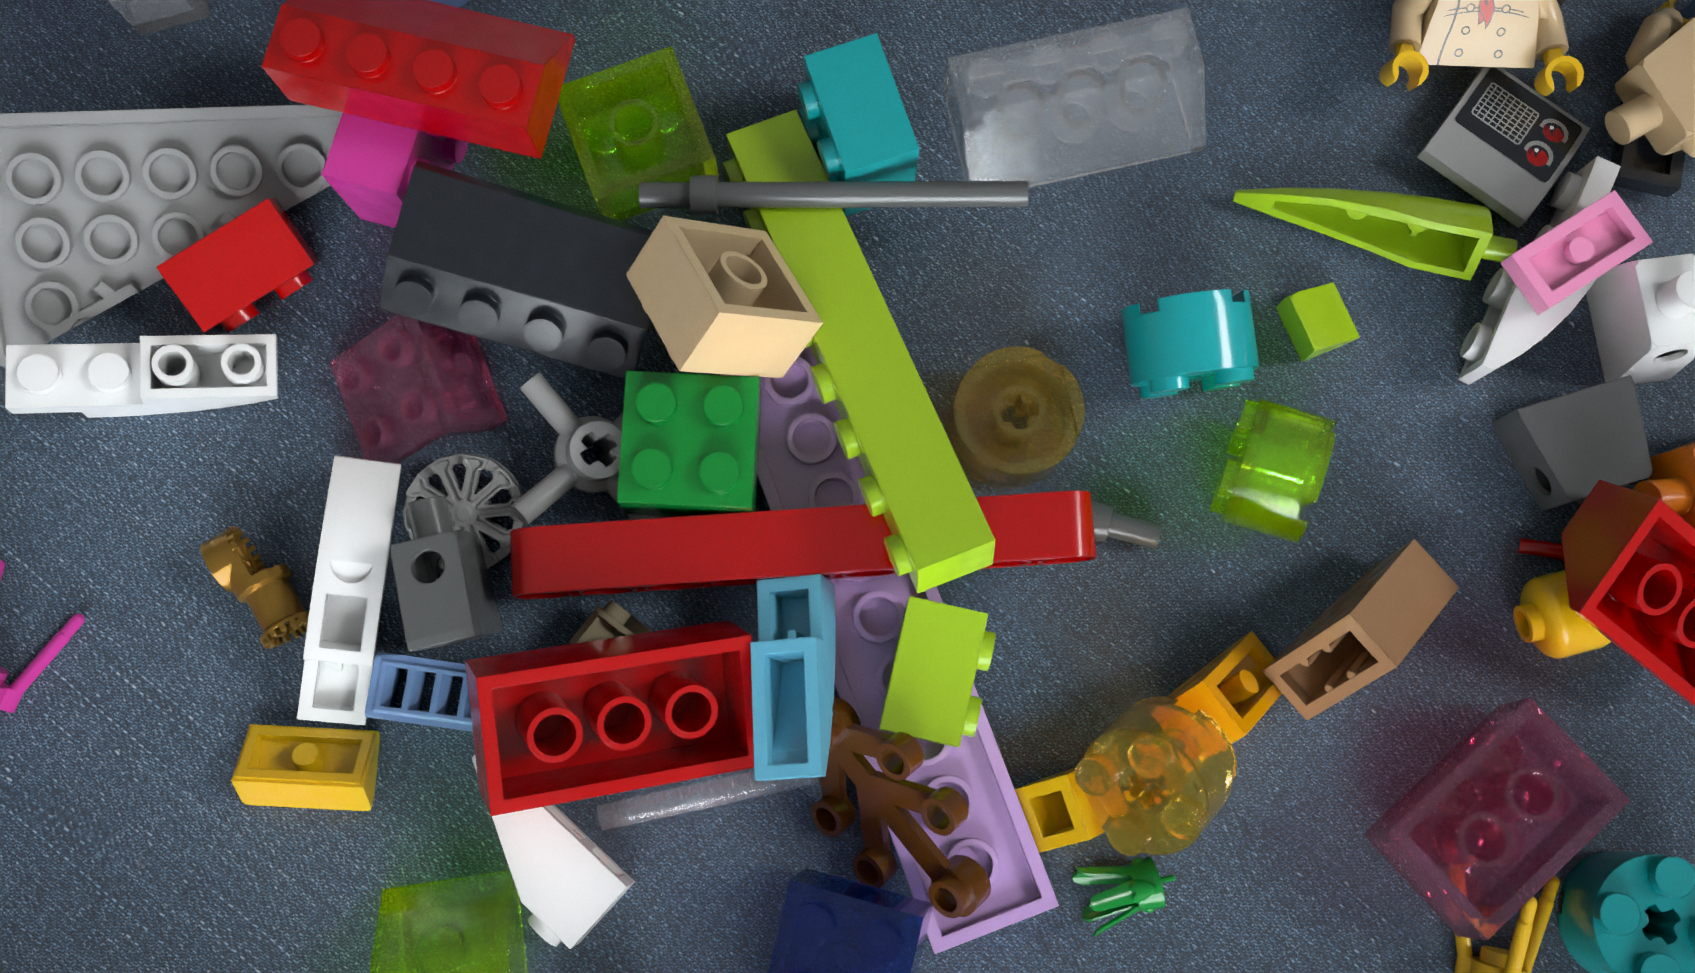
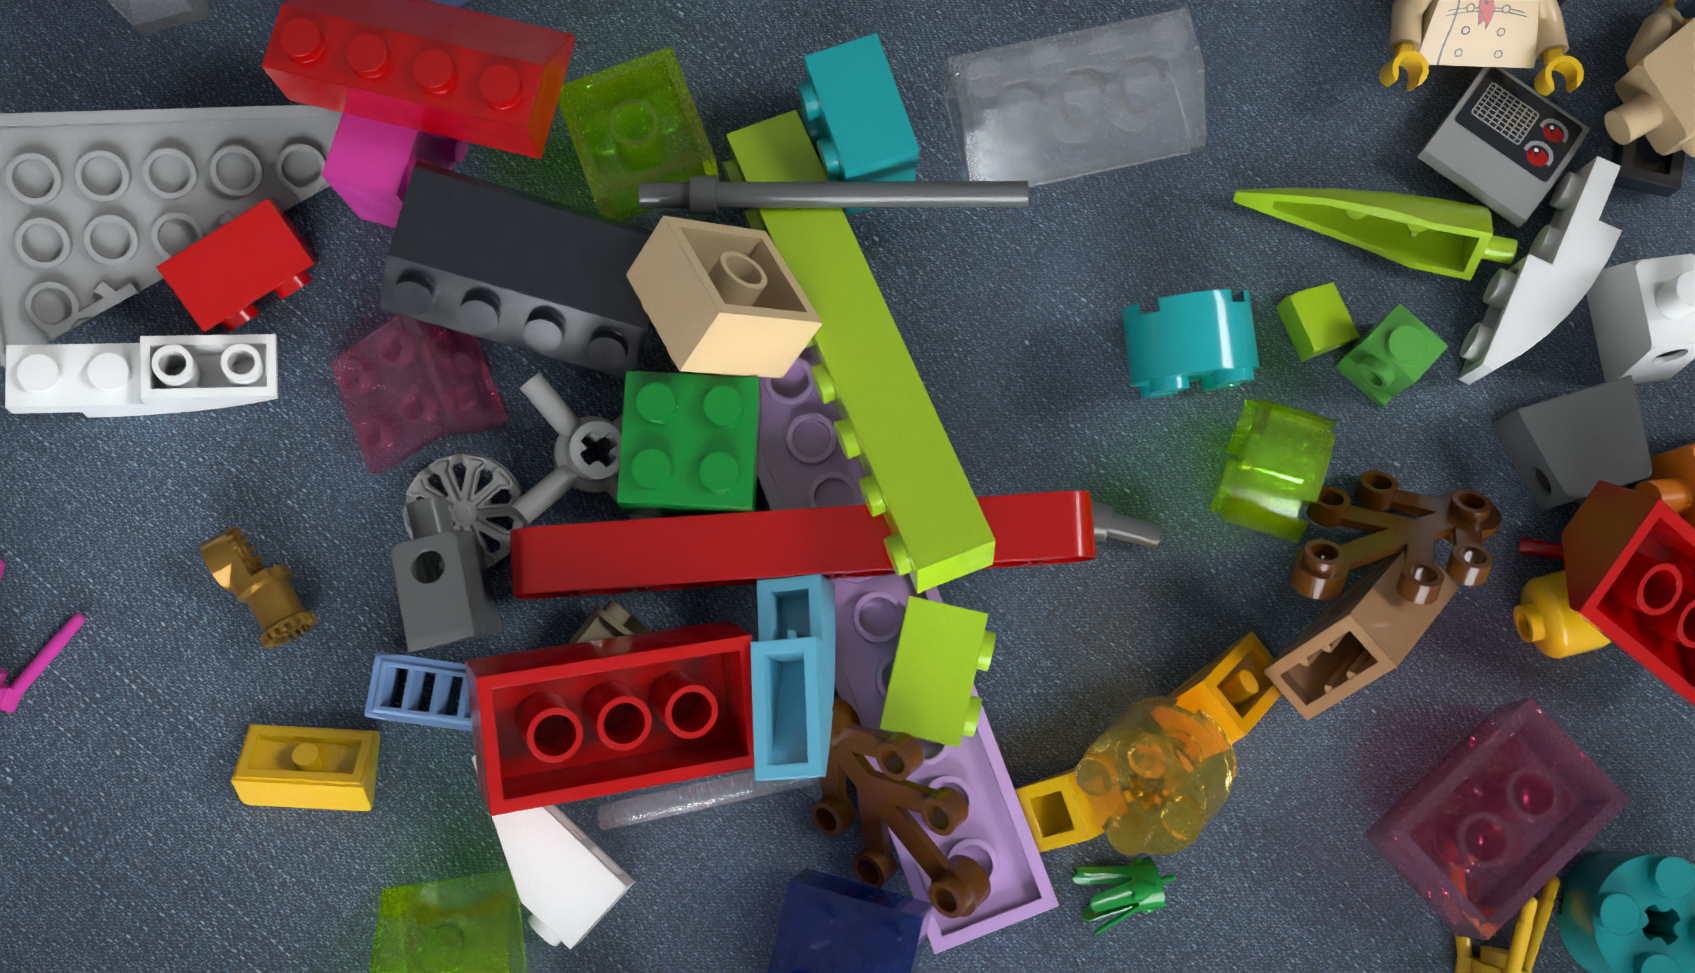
(348, 590): white slope -> none
(1034, 389): clear yellow brick -> none
(1391, 355): none -> bright green brick
(1458, 517): none -> reddish brown plant
(1576, 252): bright pink plate -> none

